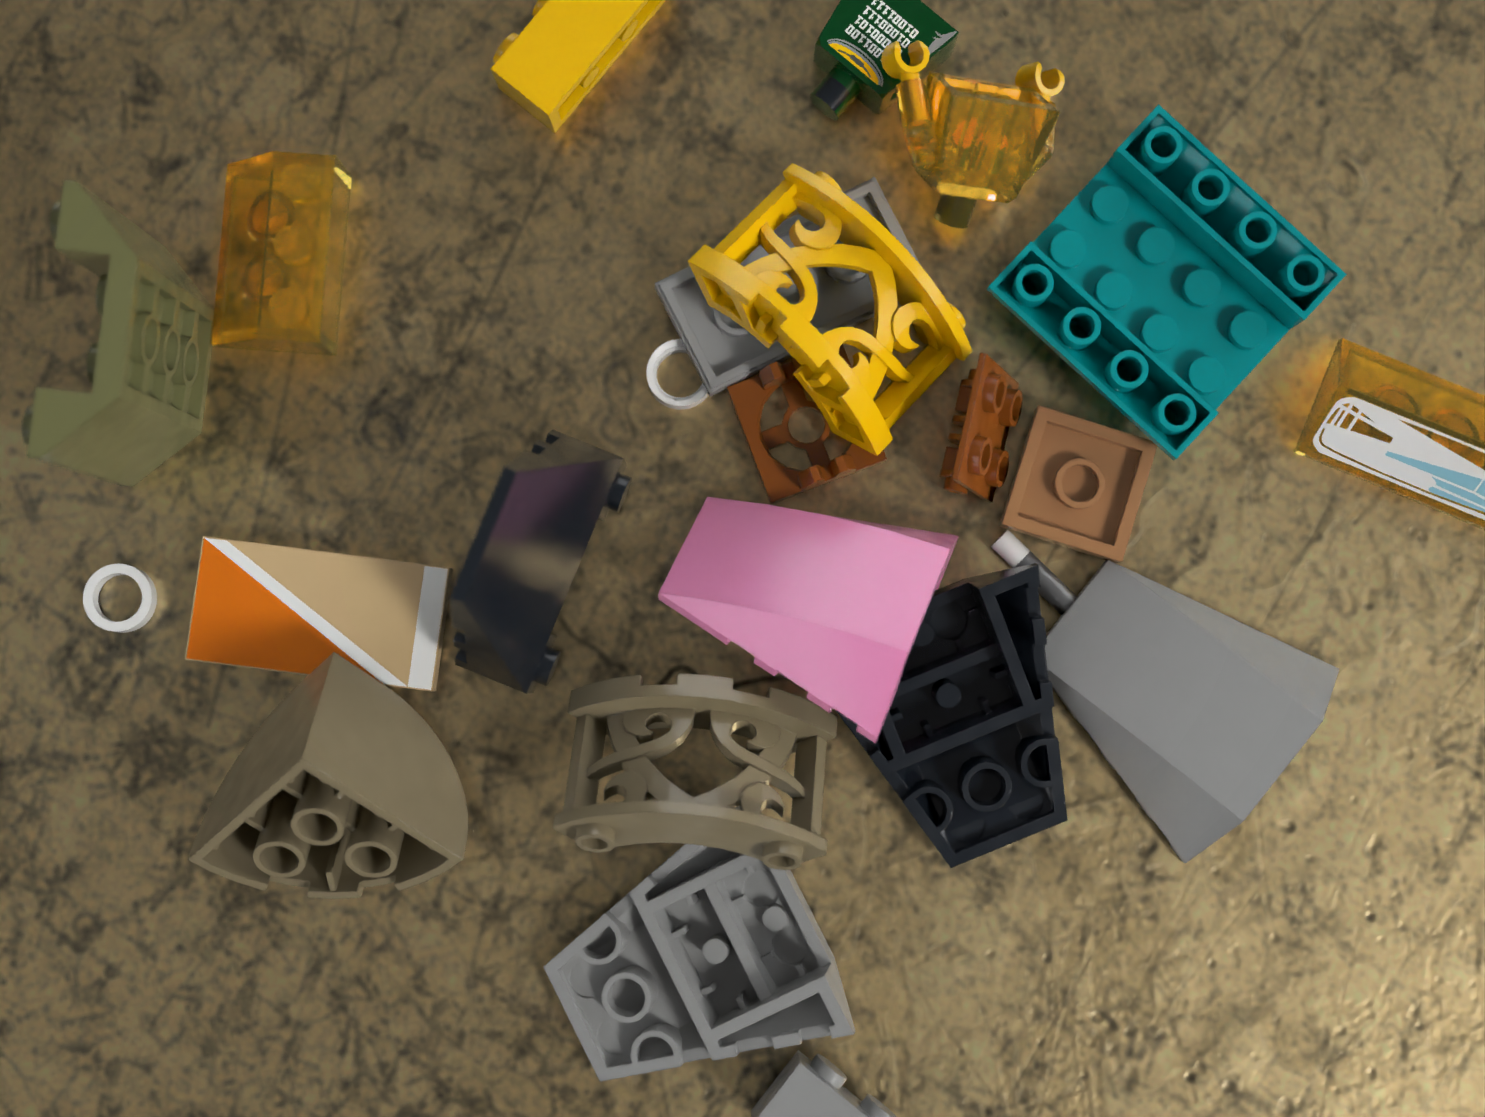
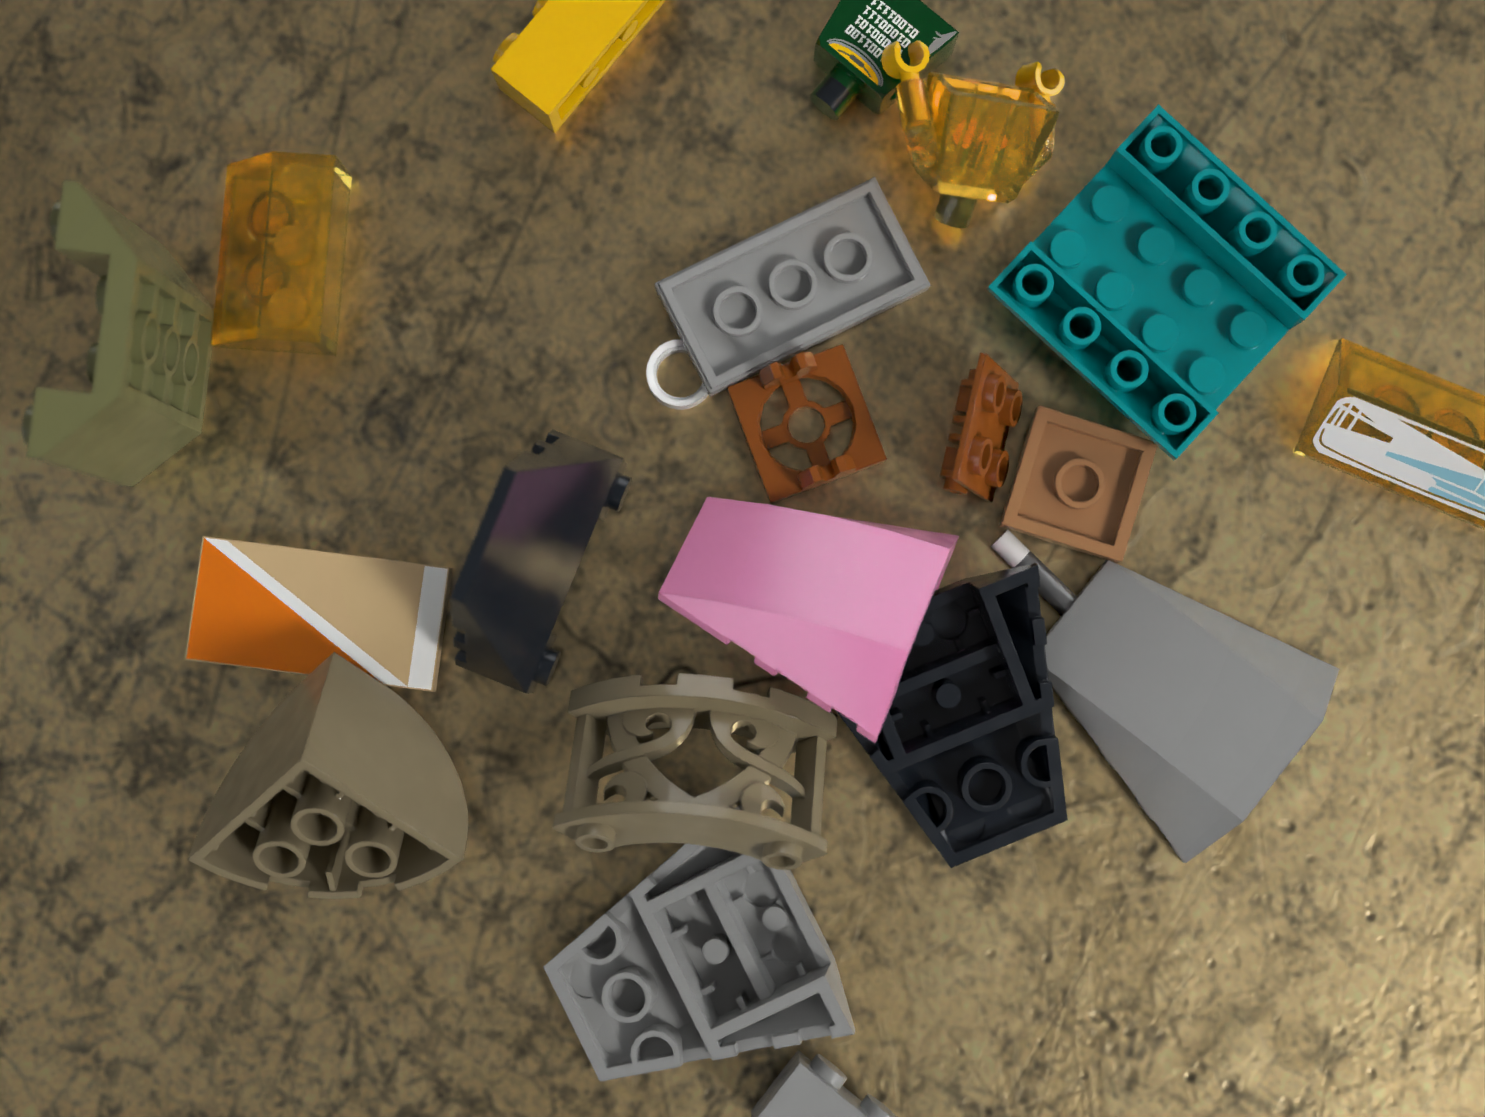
(93, 588): white piece -> none
(752, 301): yellow fence -> none

